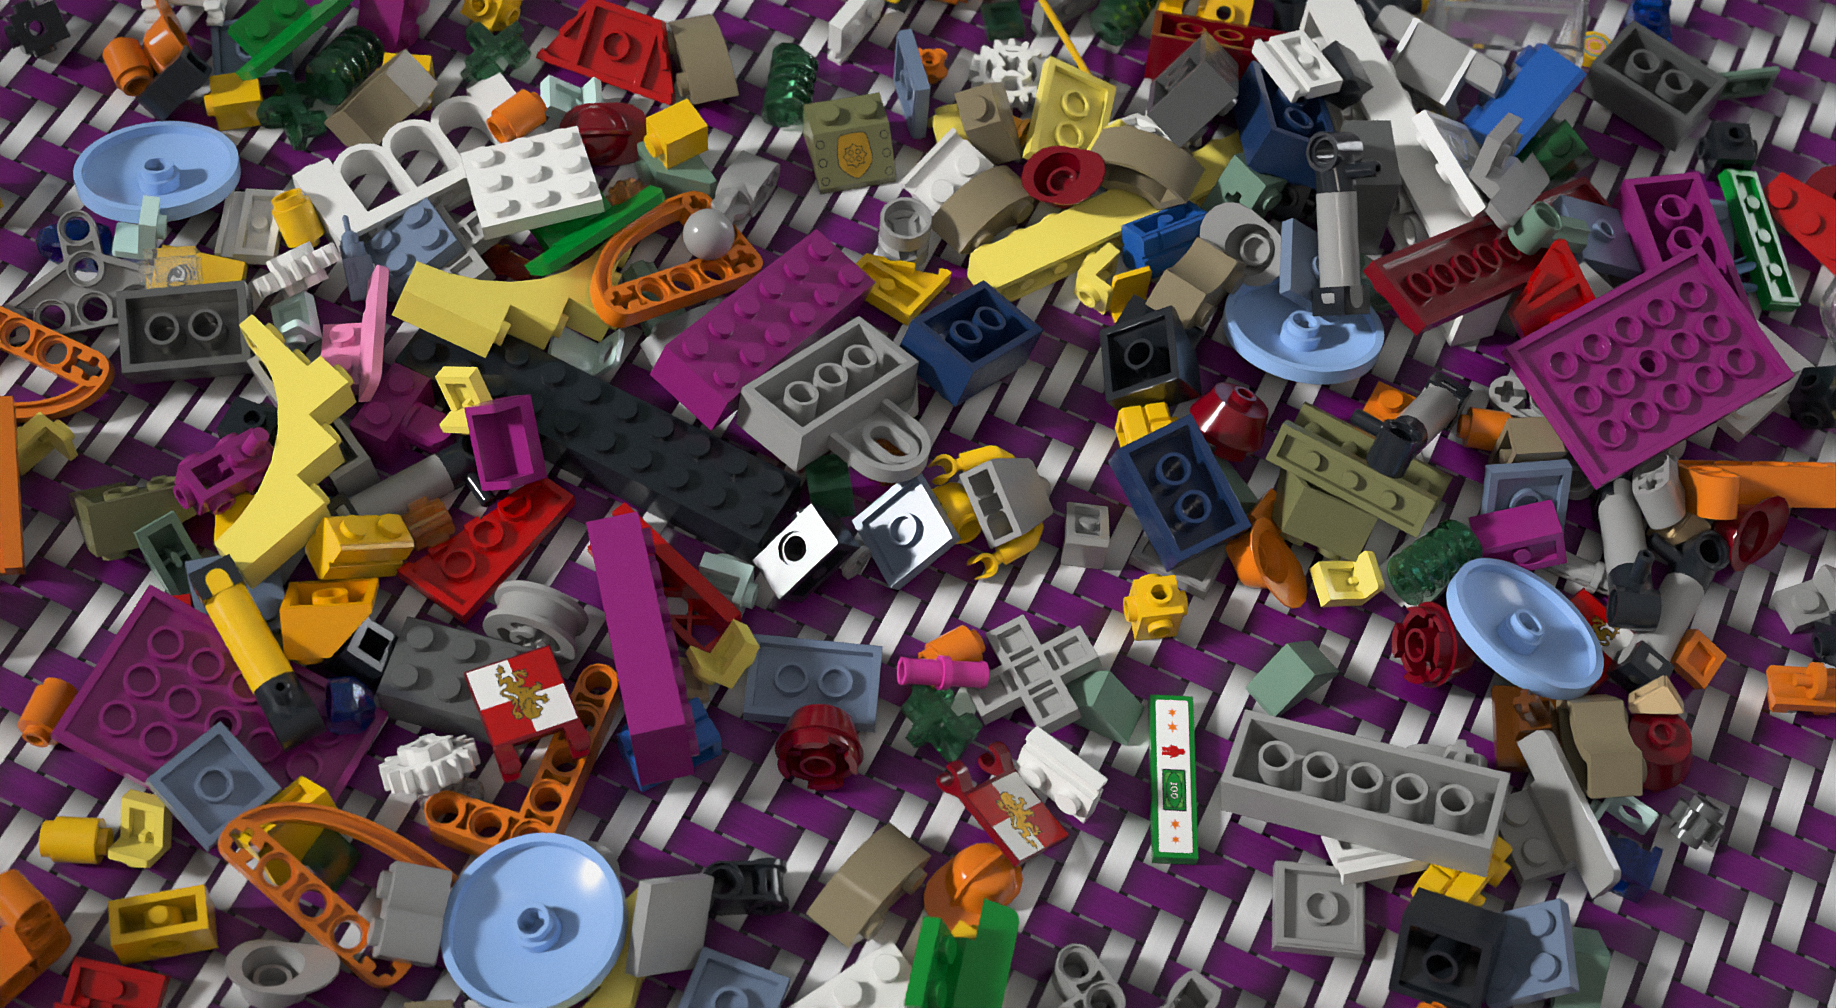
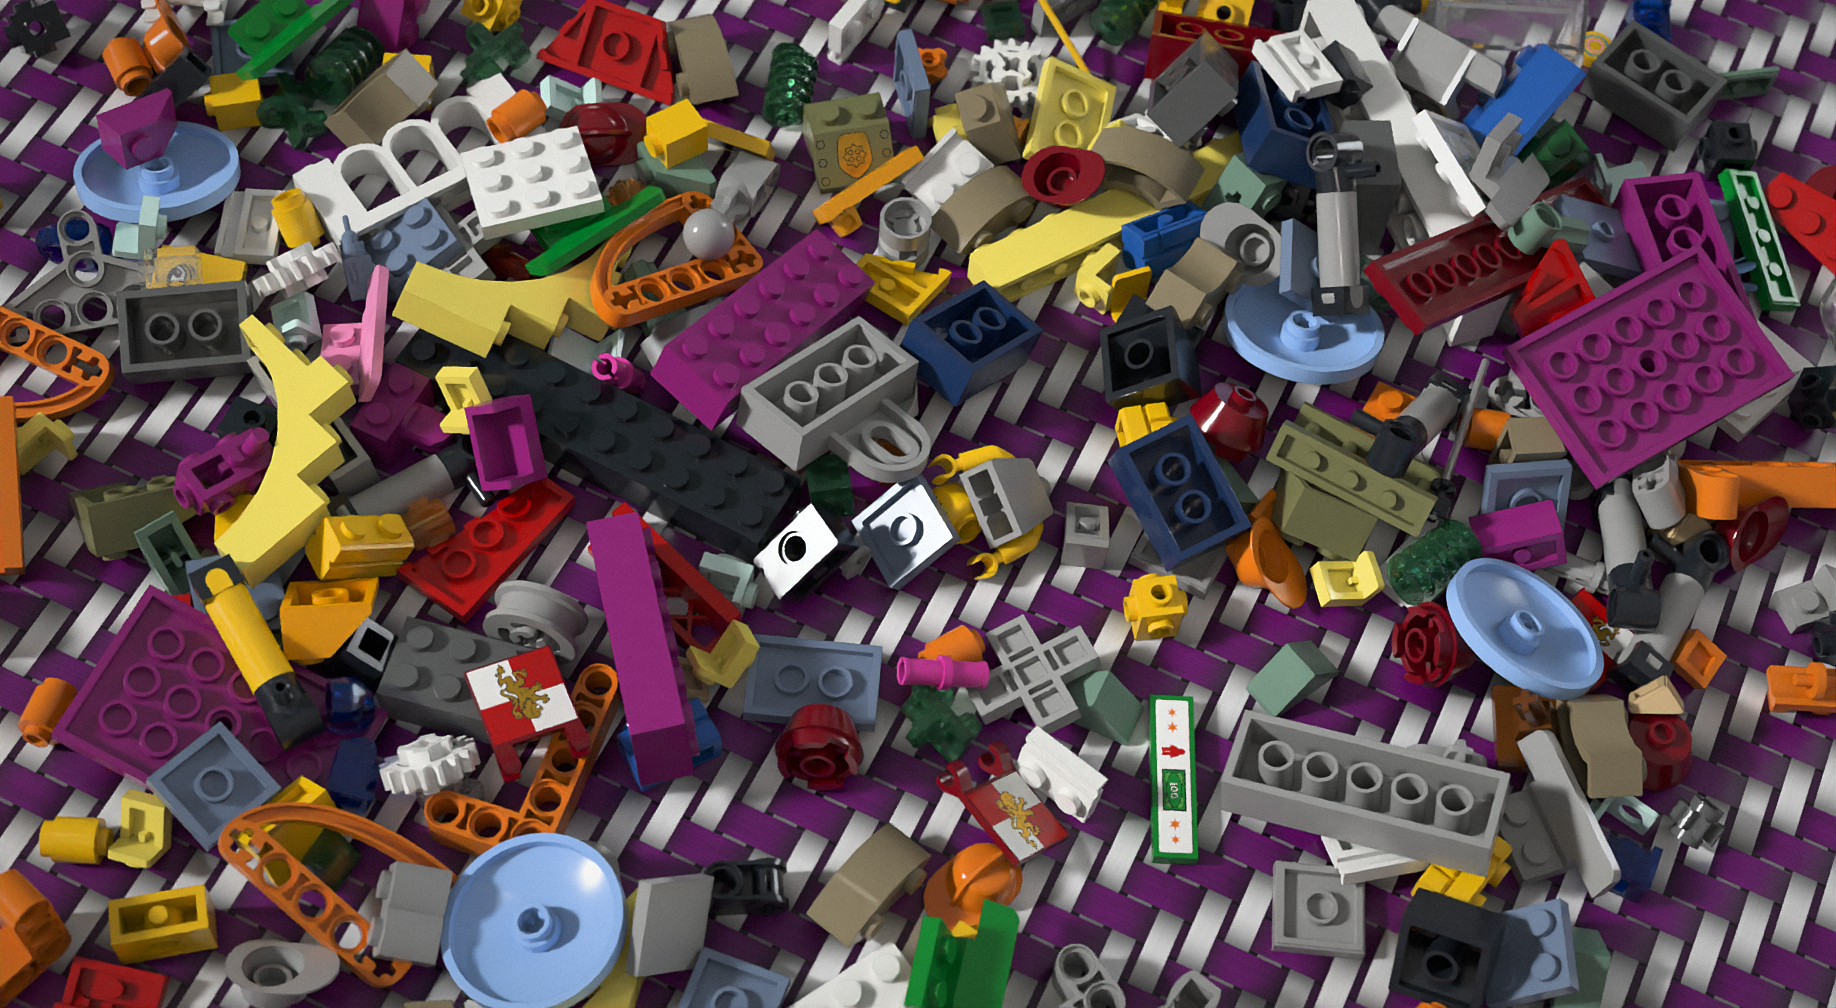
(138, 129): none -> magenta slope
(353, 773): none -> clear blue brick
(618, 373): none -> dark pink pin
(738, 141): none -> yellow tile
(841, 209): none -> light orange hinge
(1443, 486): none -> piece
(1610, 180): none -> light aqua bracket

